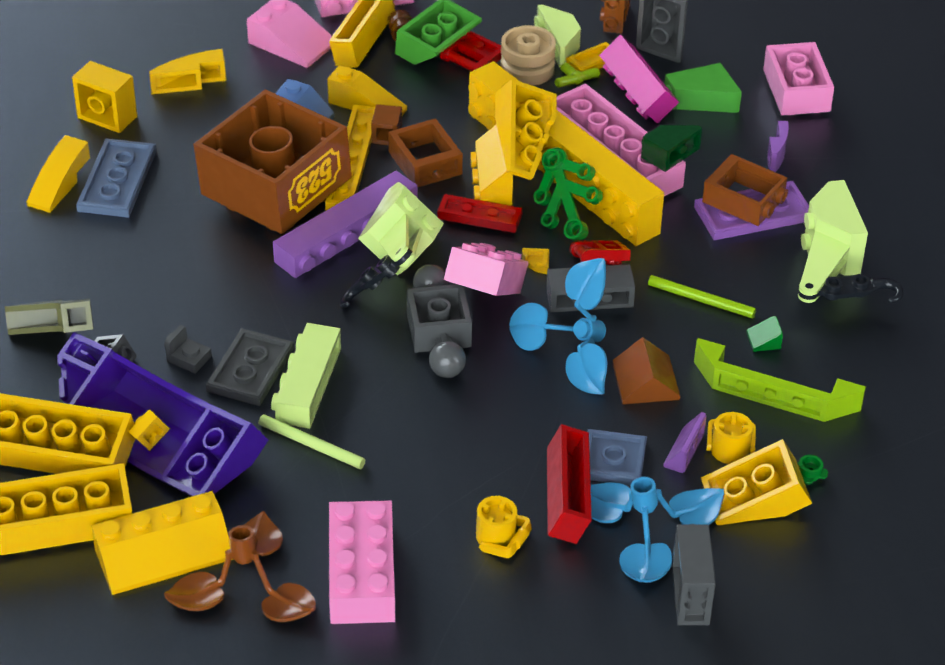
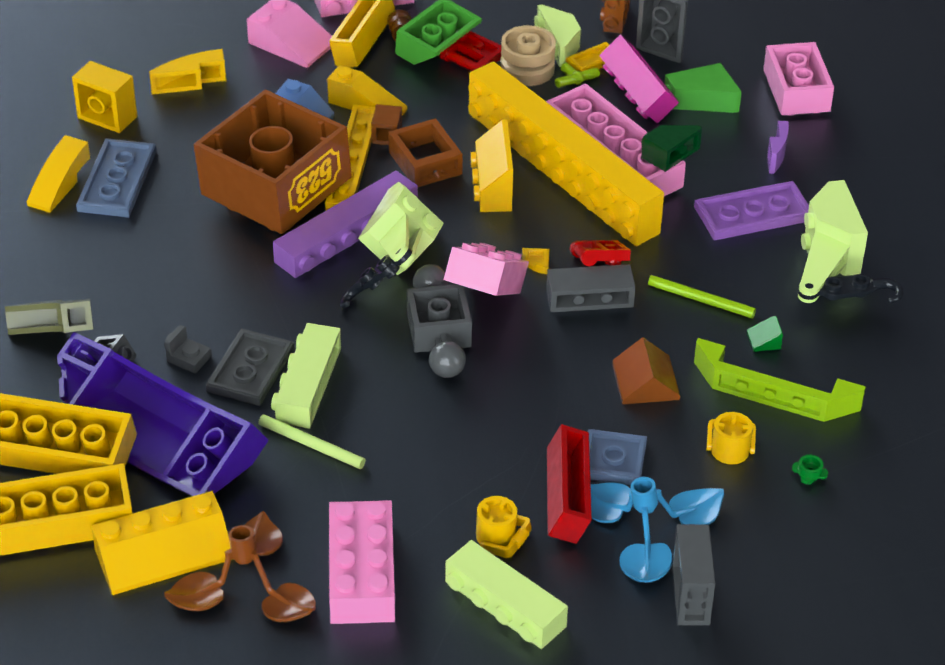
(149, 429): yellow bracket -> none
(479, 213): red plate -> none
(506, 594): none -> yellowish green brick
(523, 125): yellow wedge -> none
(563, 192): green plant -> none
(589, 365): dark azure plant -> none
(686, 444): medium lavender slope -> none
(752, 176): dark orange window -> none
(760, 486): yellow slope -> none

